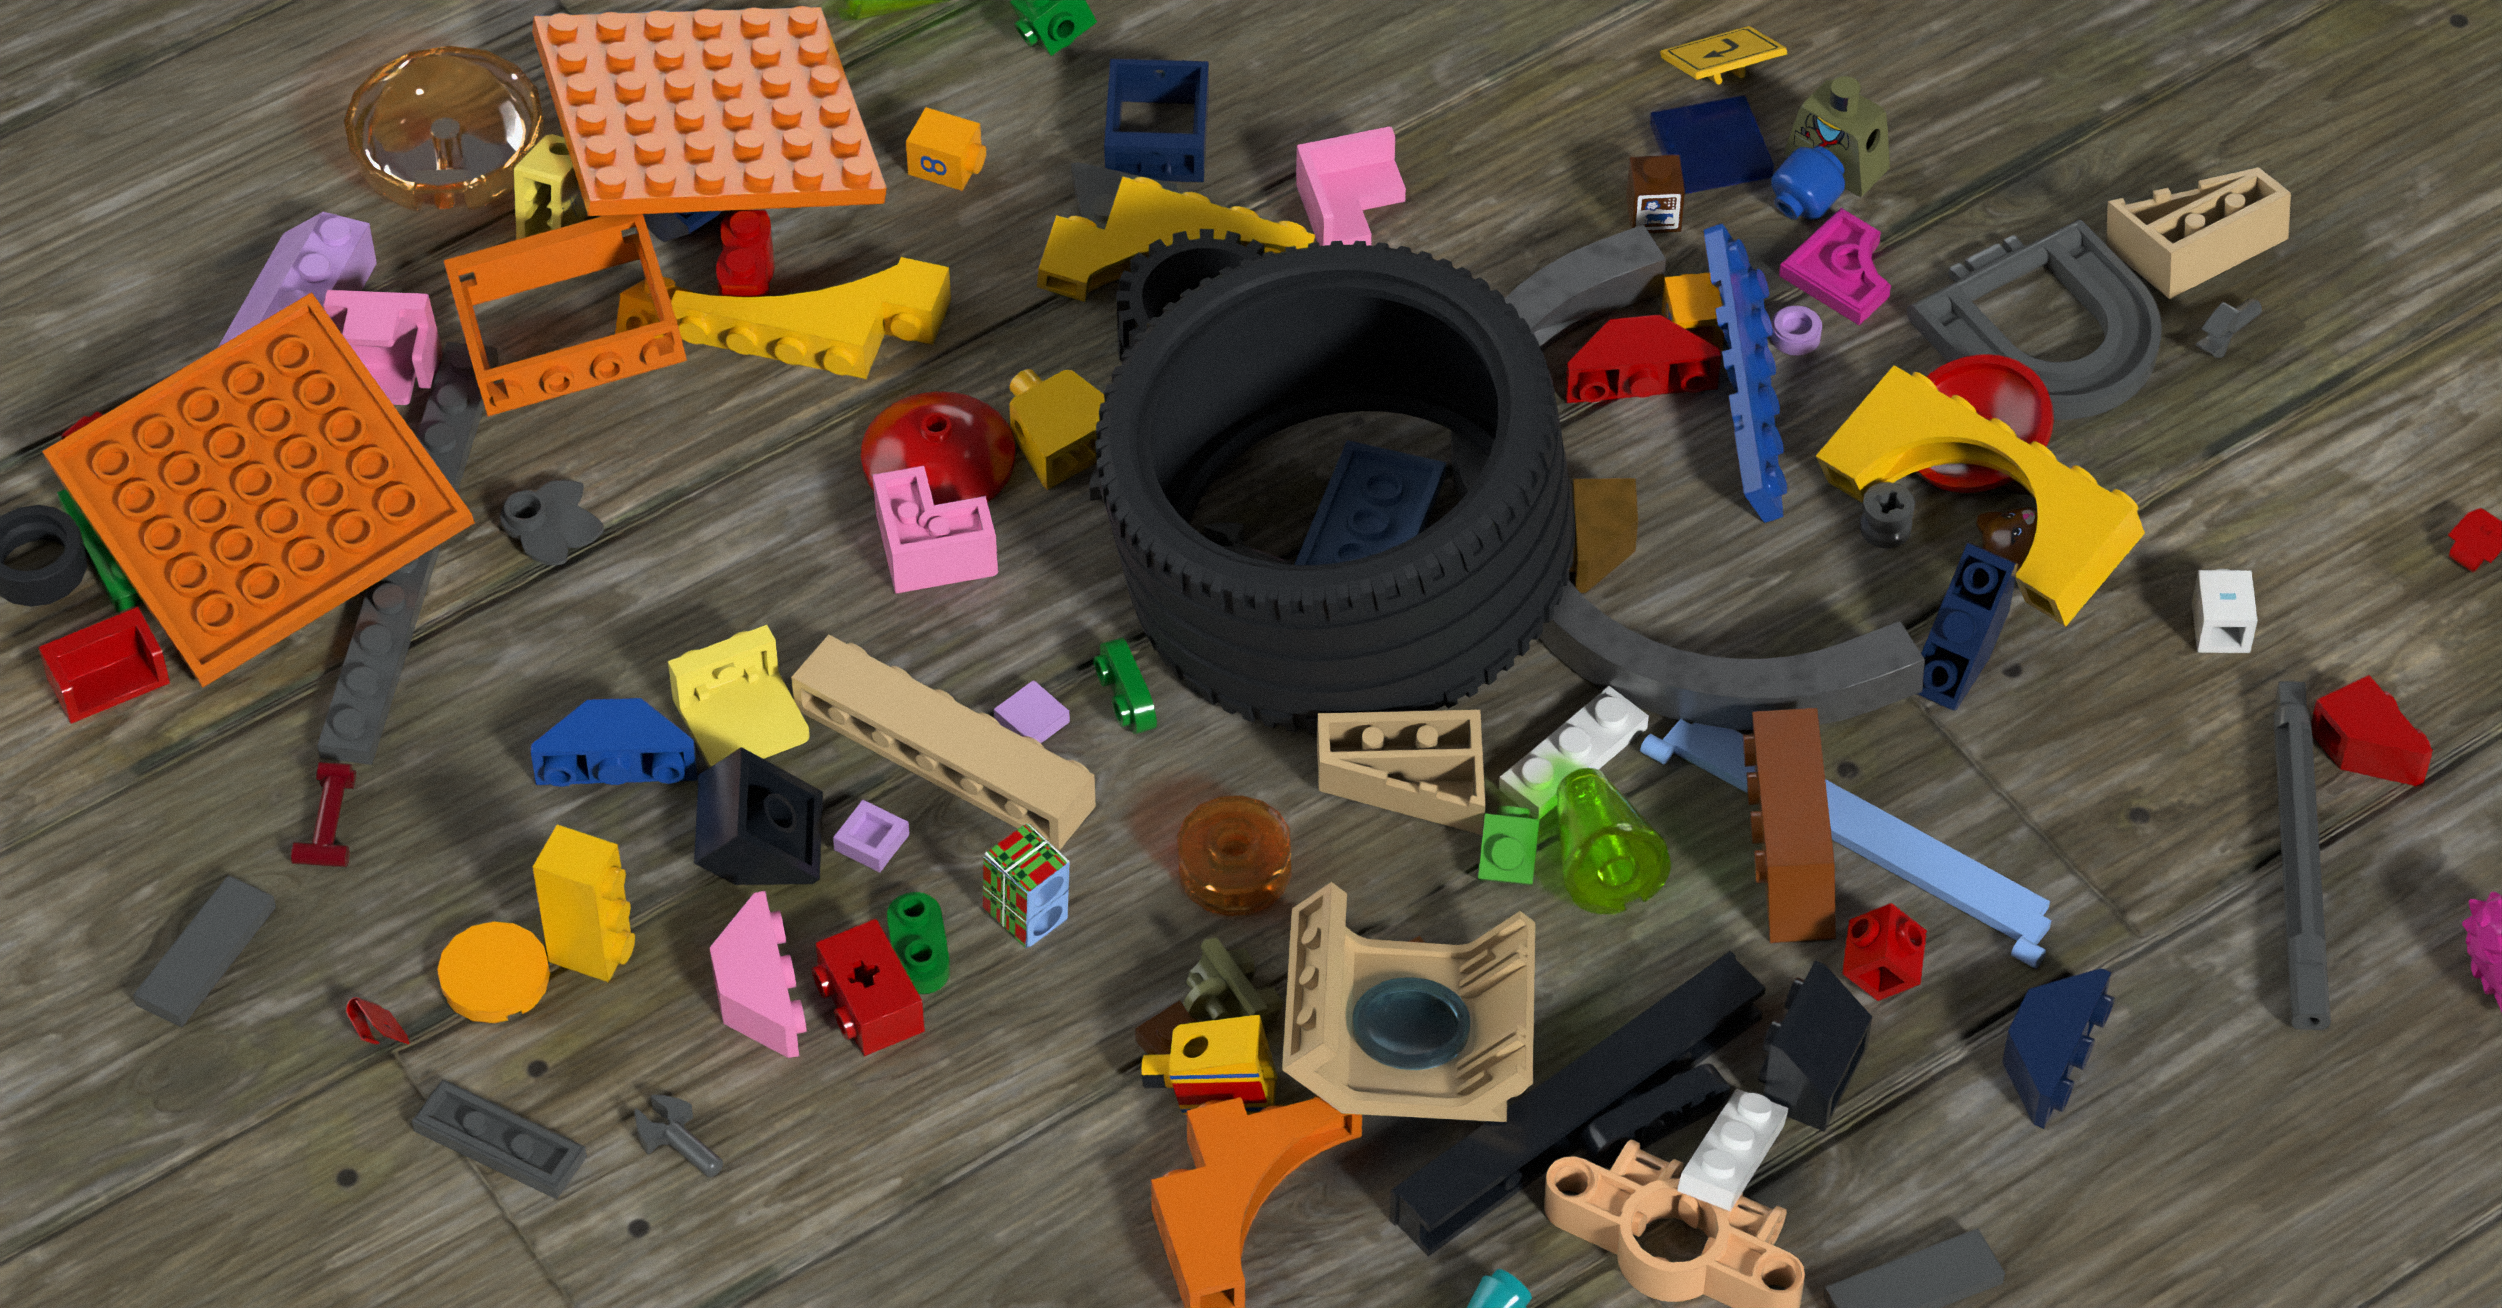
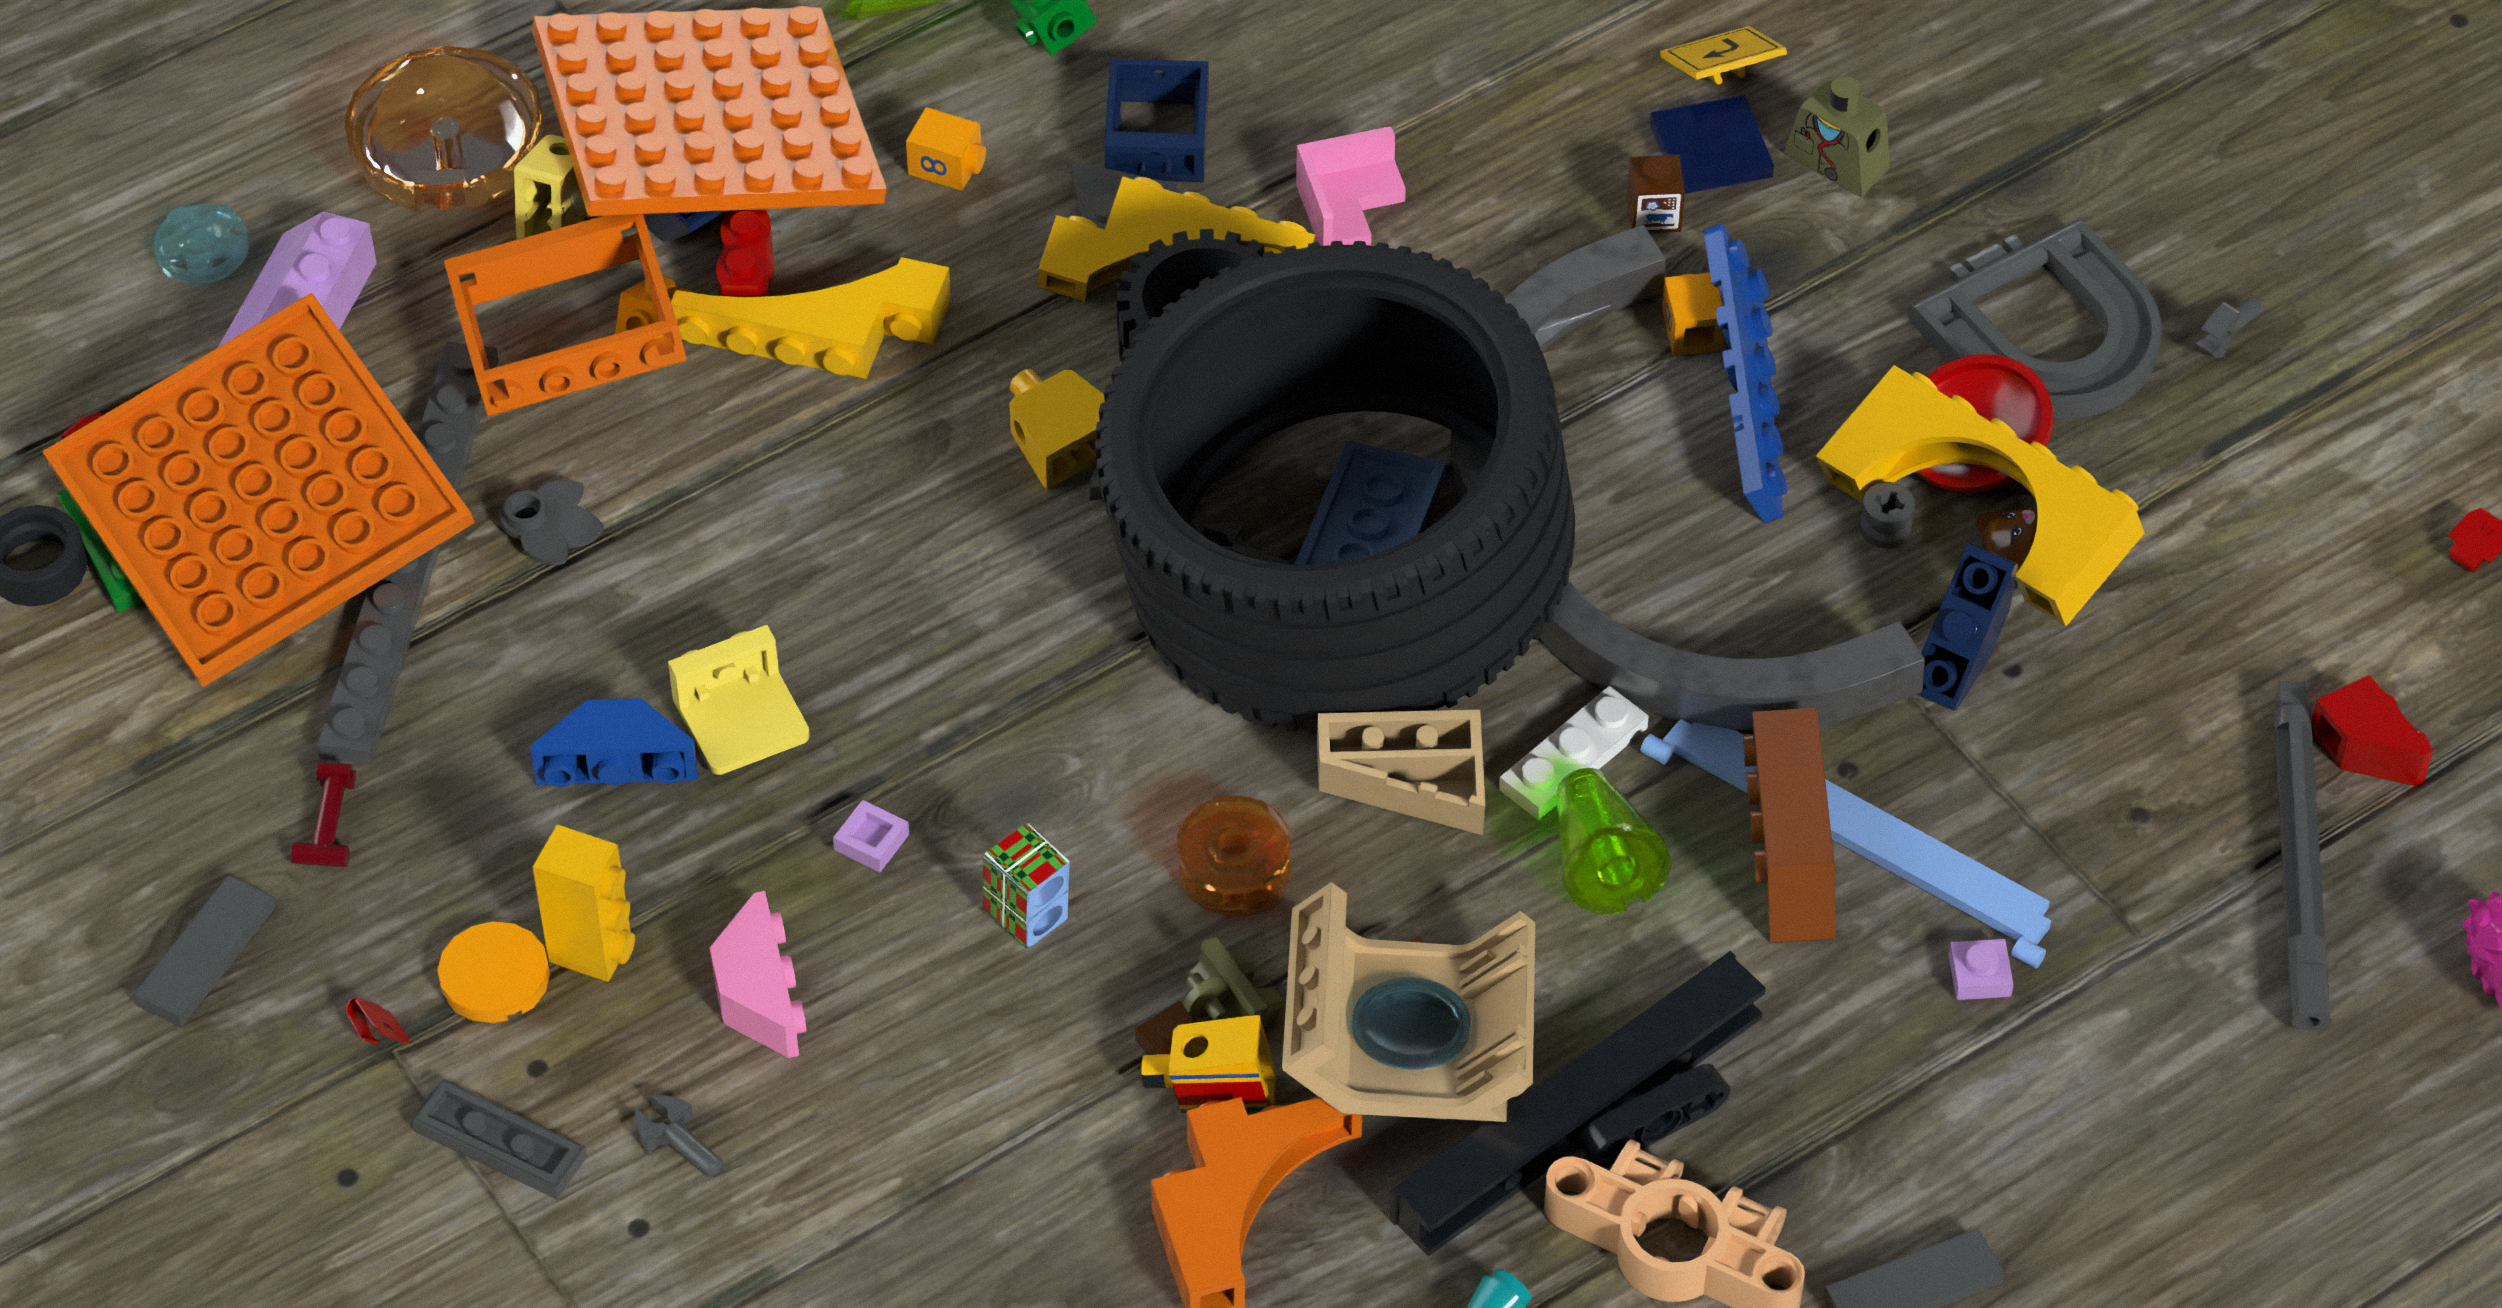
(104, 665): red panel -> none
(198, 240): none -> clear light blue wheel
(391, 337): bright pink panel -> none
(757, 823): black slope -> none
(868, 987): red brick -> none
(919, 938): green plate -> none
(928, 541): bright pink panel -> none
(944, 740): tan brick -> none
(951, 434): red dish -> none
(1032, 713): lavender tile -> none
(1132, 698): green plate -> none
(1509, 846): bright green bracket -> none
(1603, 527): pearl gold slope -> none
(1641, 360): red slope -> none
(1733, 1149): white plate -> none
(1796, 330): lavender tile -> none
(1808, 183): blue head -> none
(1815, 1047): black slope -> none
(1839, 267): dark pink tile -> none
(1884, 952): red brick -> none
(1980, 969): none -> lavender plate
(2053, 1038): dark blue slope -> none
(2201, 231): tan wedge -> none
(2224, 611): white brick -> none

